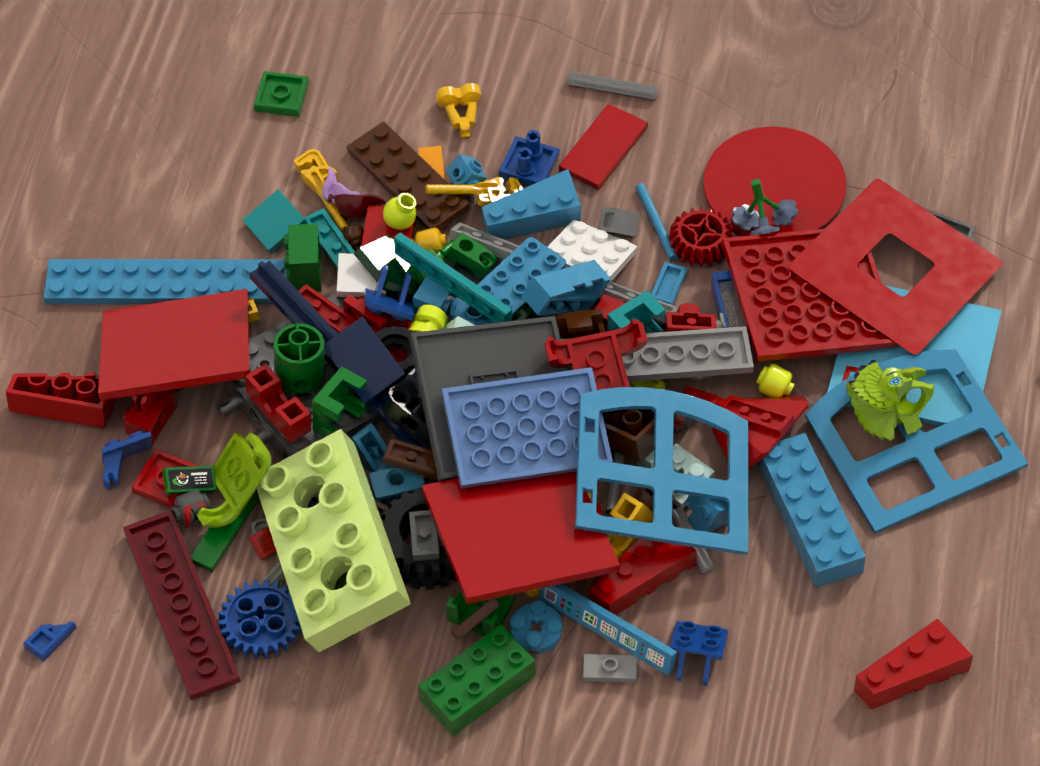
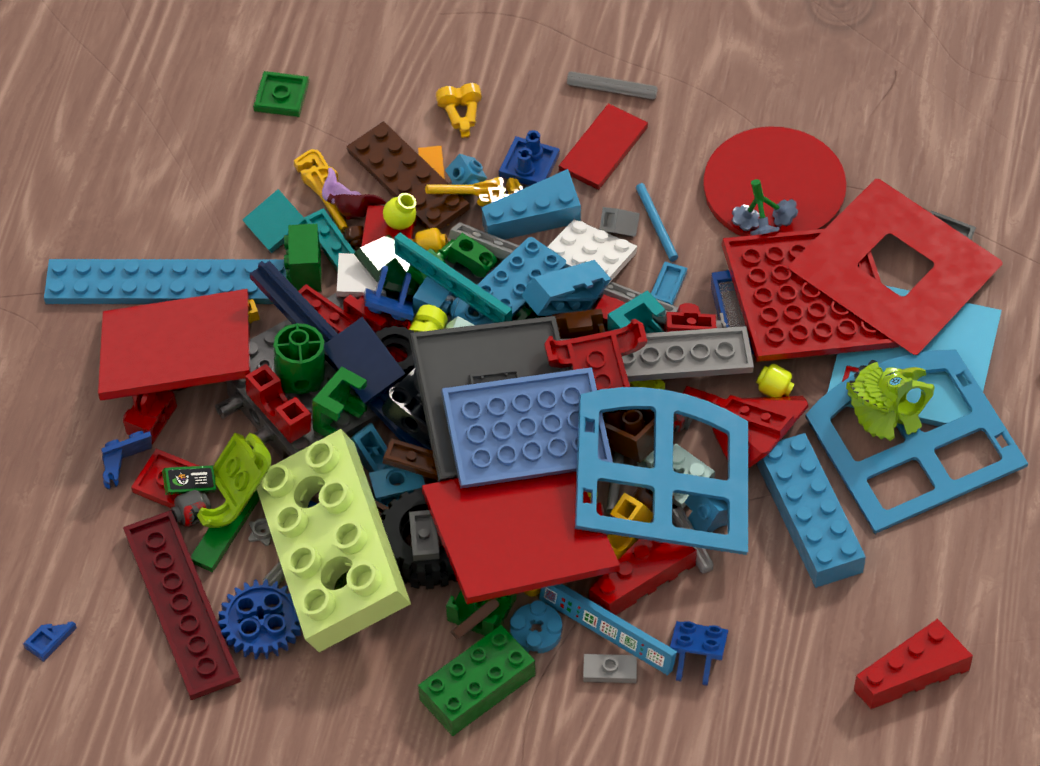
(59, 398): red wedge -> none
(263, 543): red tile -> none
(699, 236): red gear -> none

